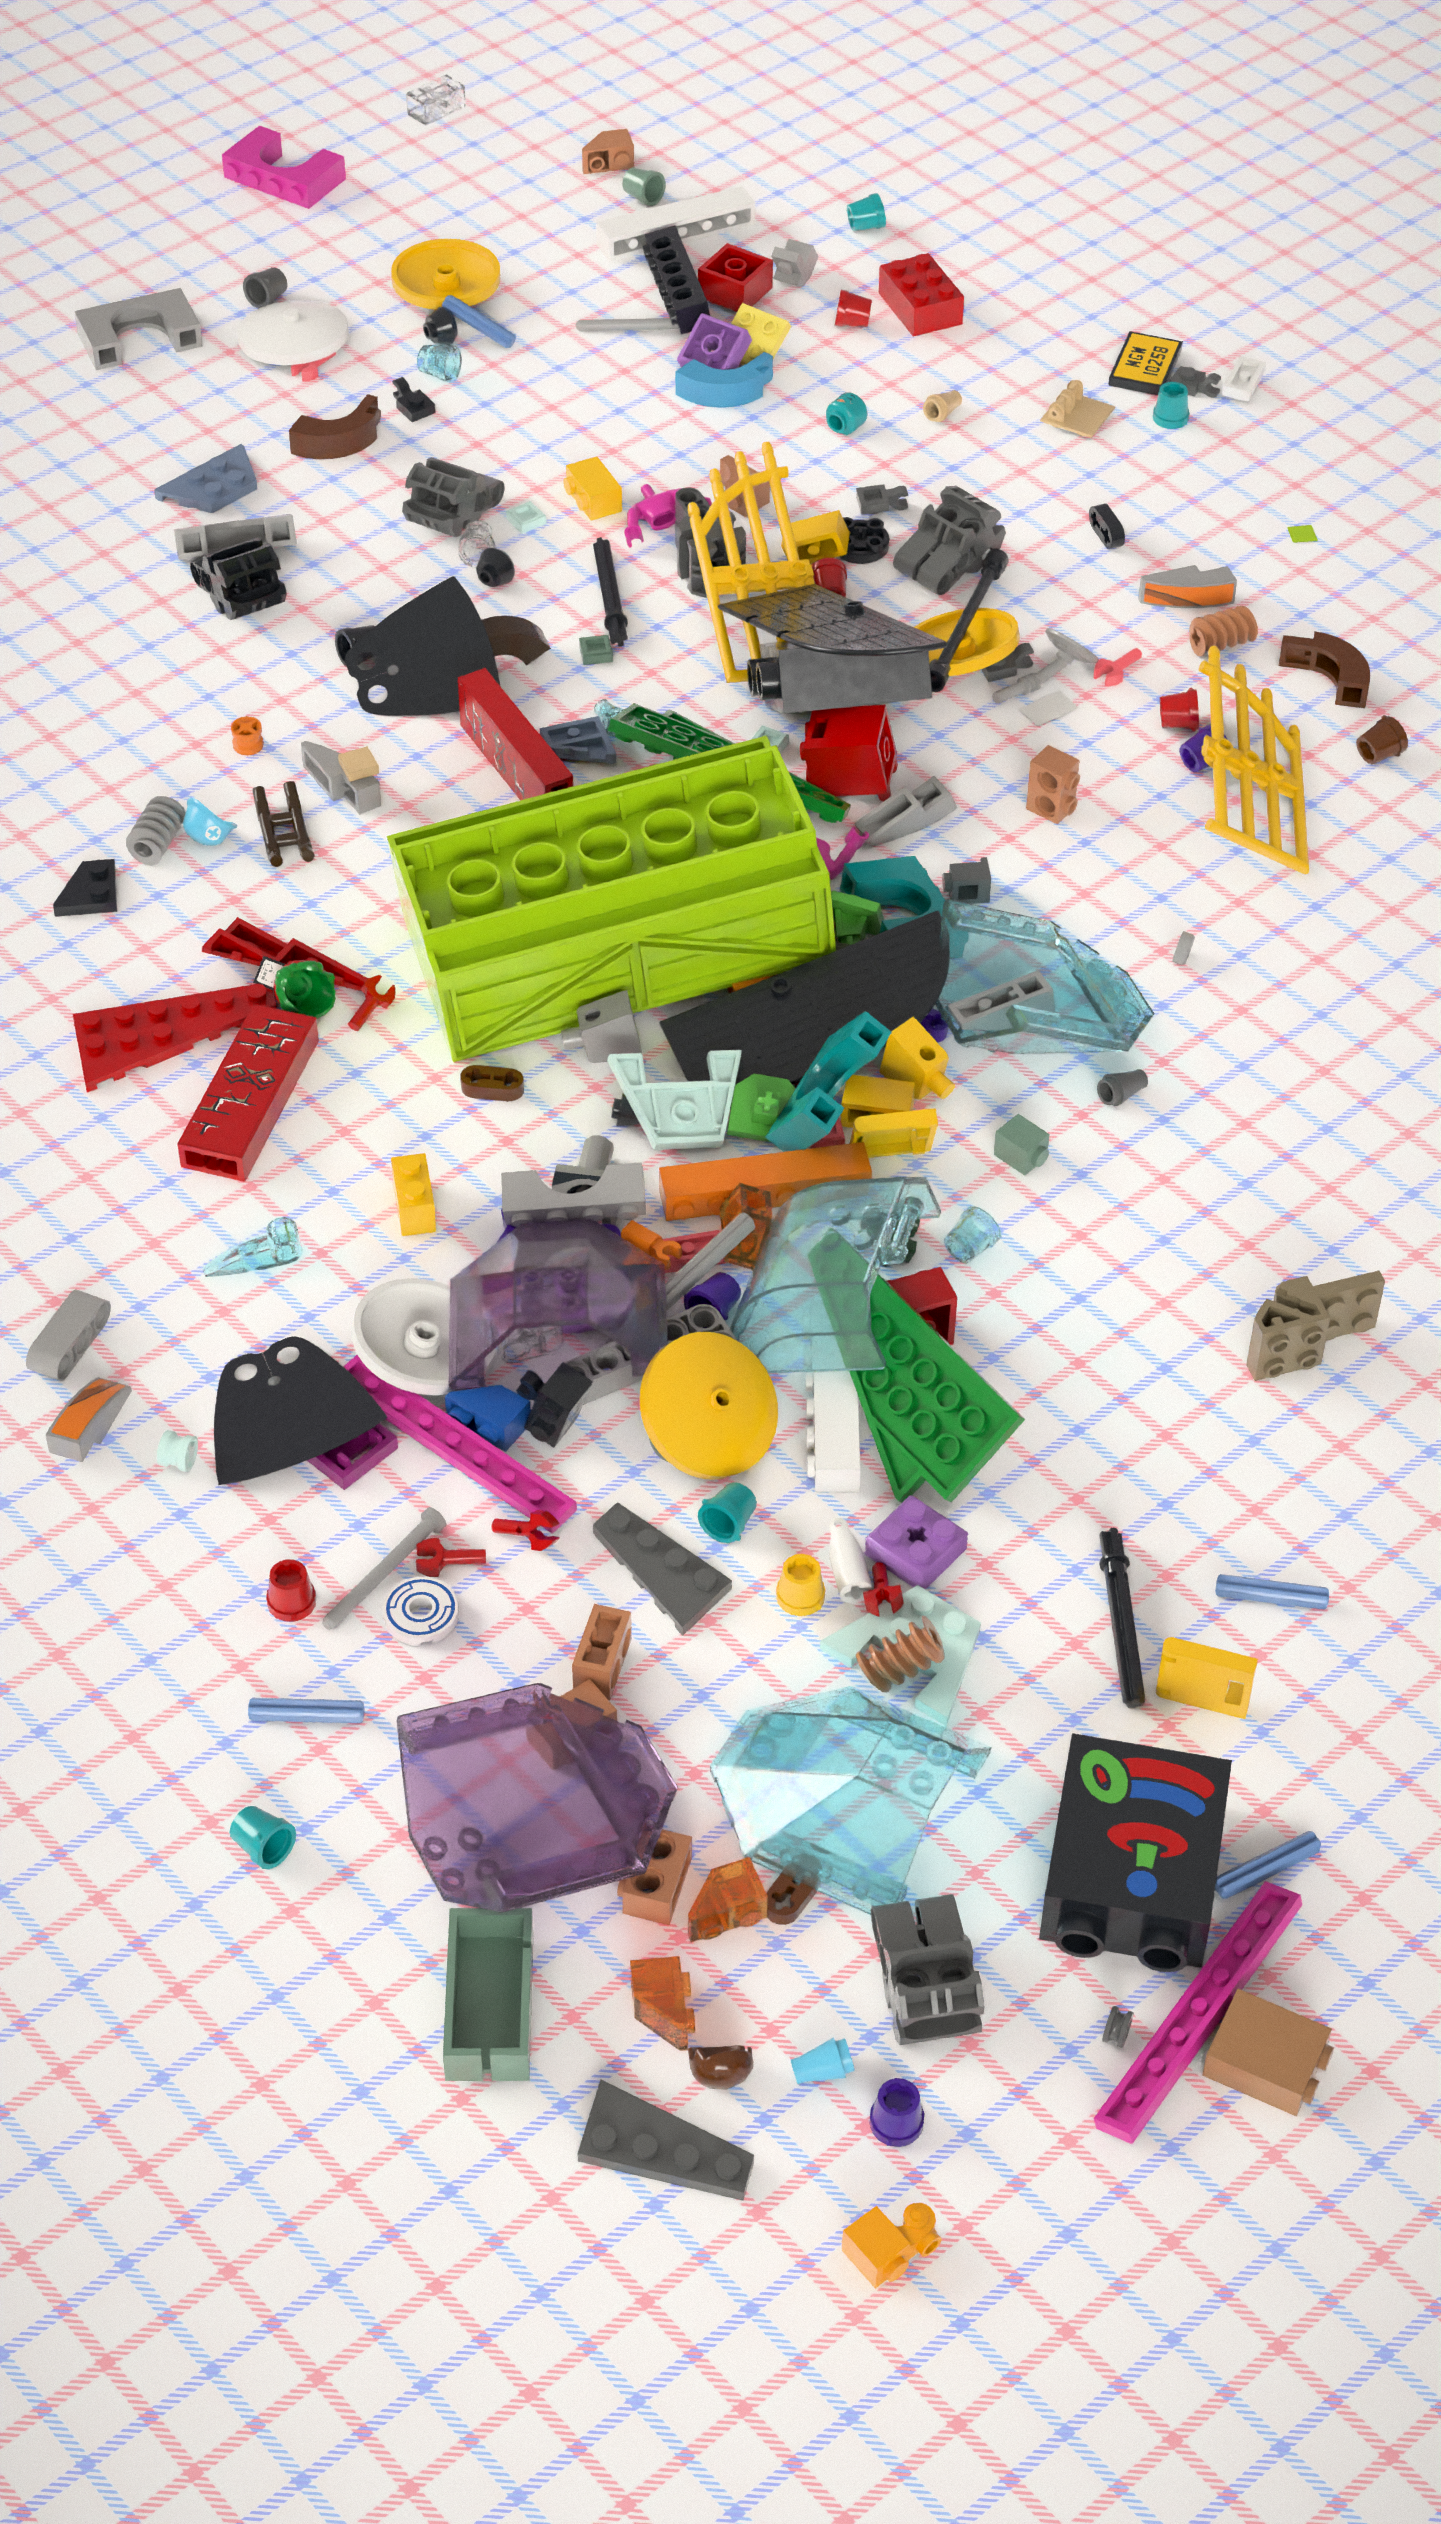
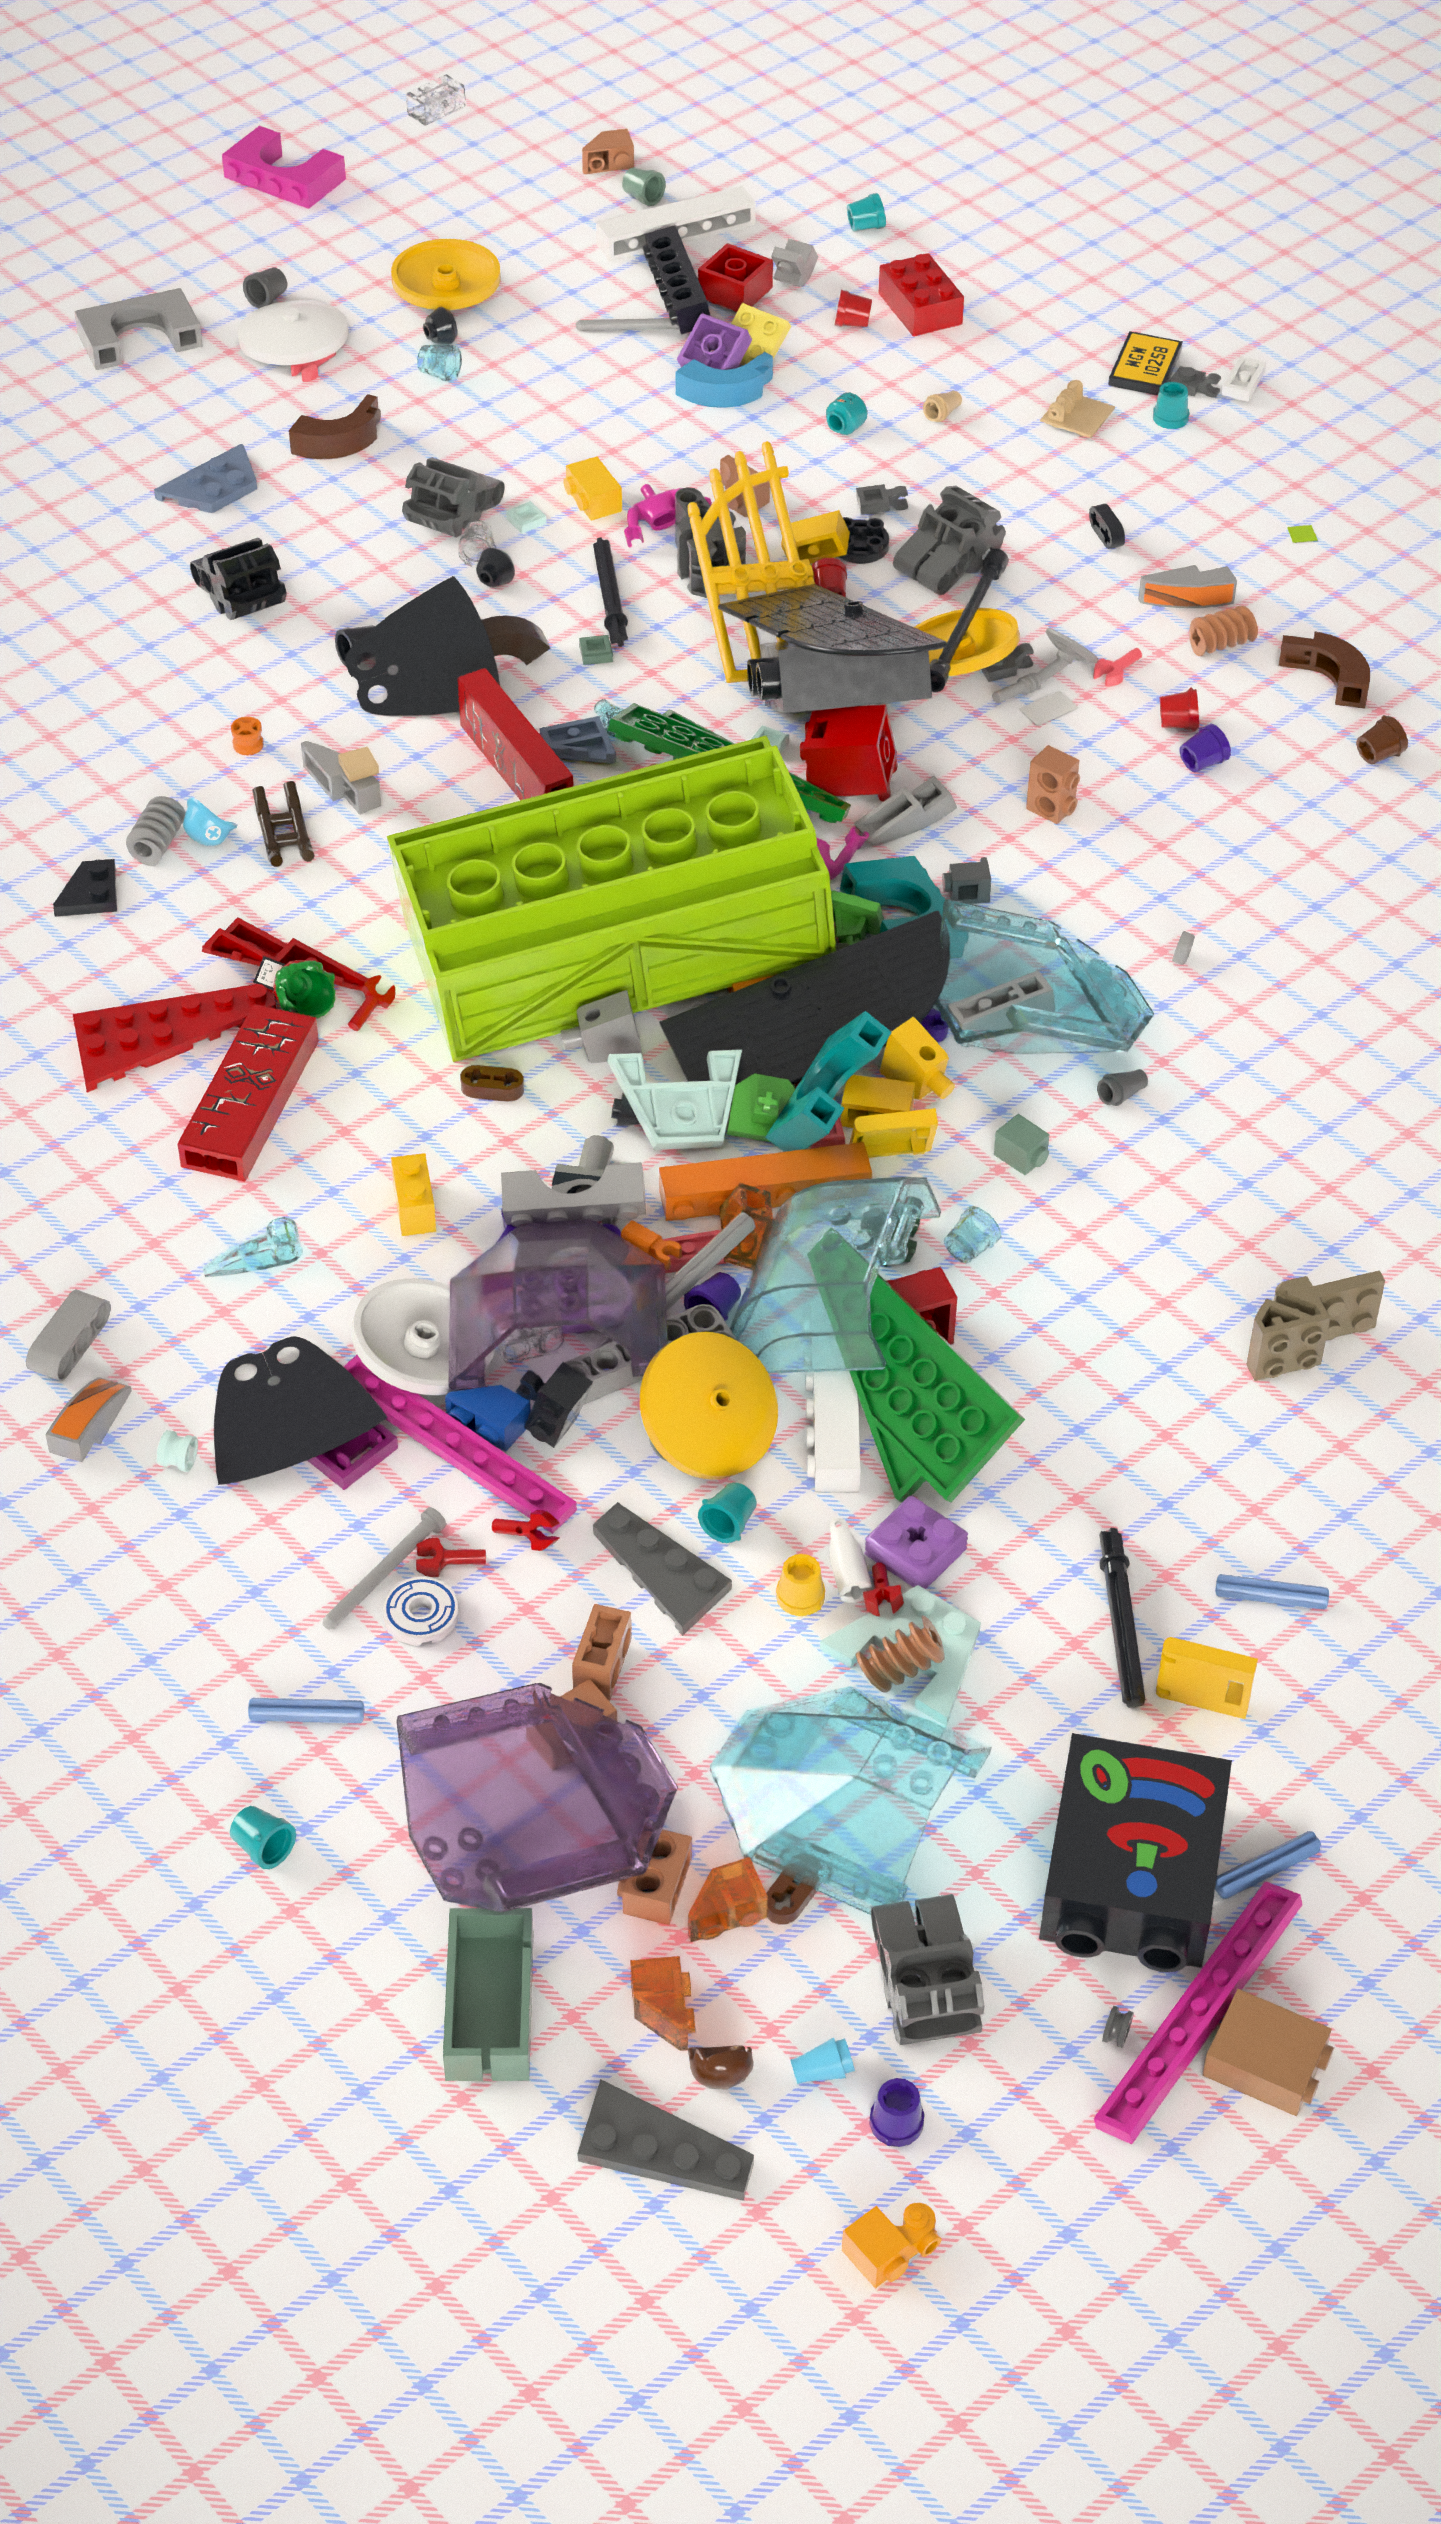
(209, 538): light grey arch -> none
(290, 1591): red piece -> none
(412, 404): black plate -> none
(479, 321): medium blue axle -> none
(1248, 767): yellow piece -> none

